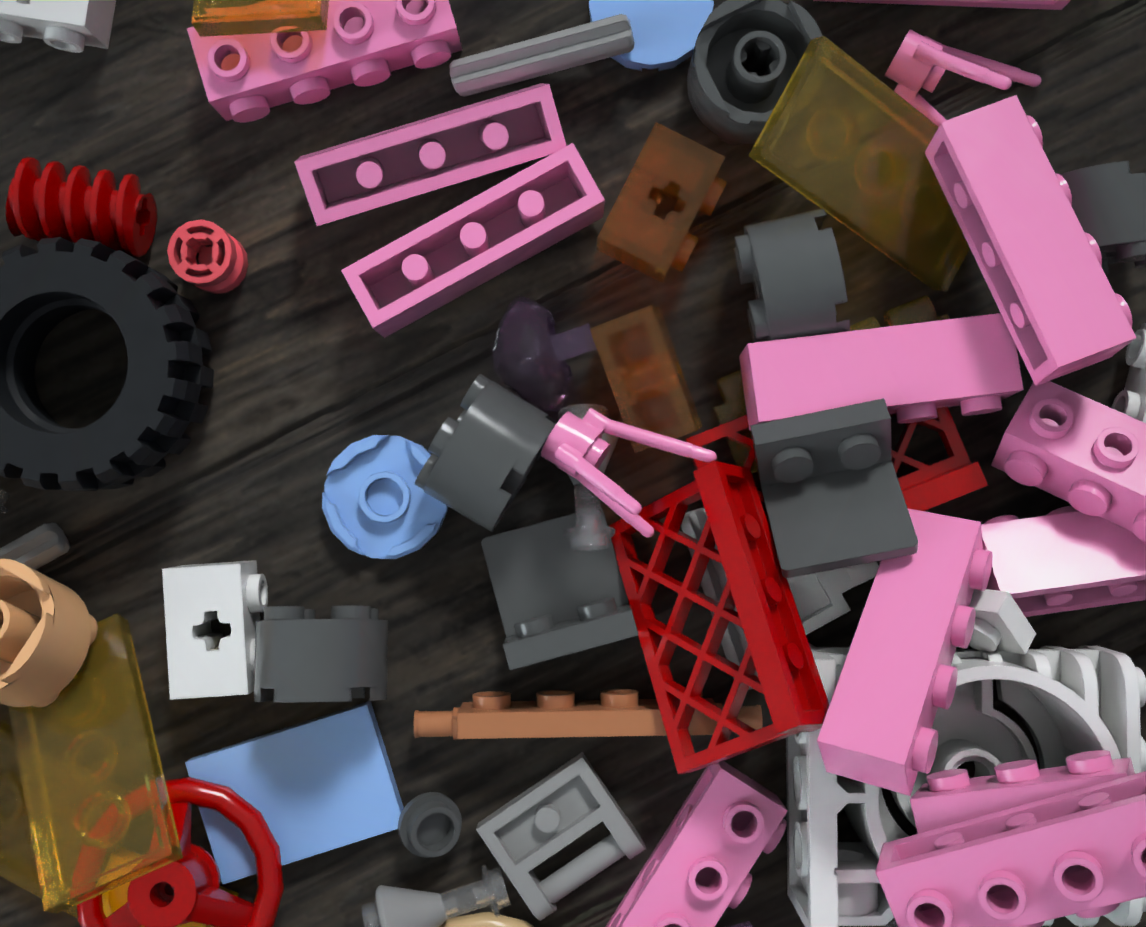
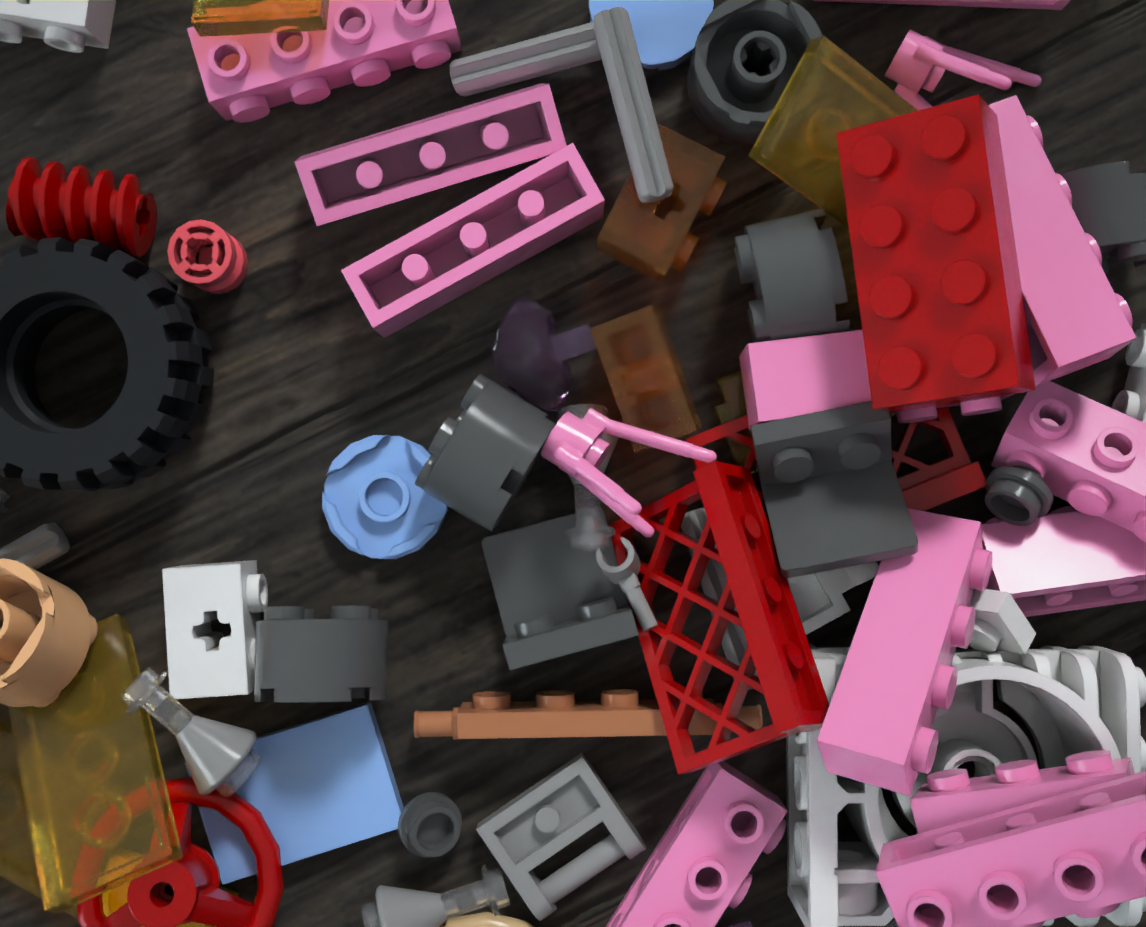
(215, 752): none -> piece
(626, 577): none -> light grey hand
(633, 105): none -> light grey axle
(935, 257): none -> red brick
(1017, 495): none -> dark grey plate

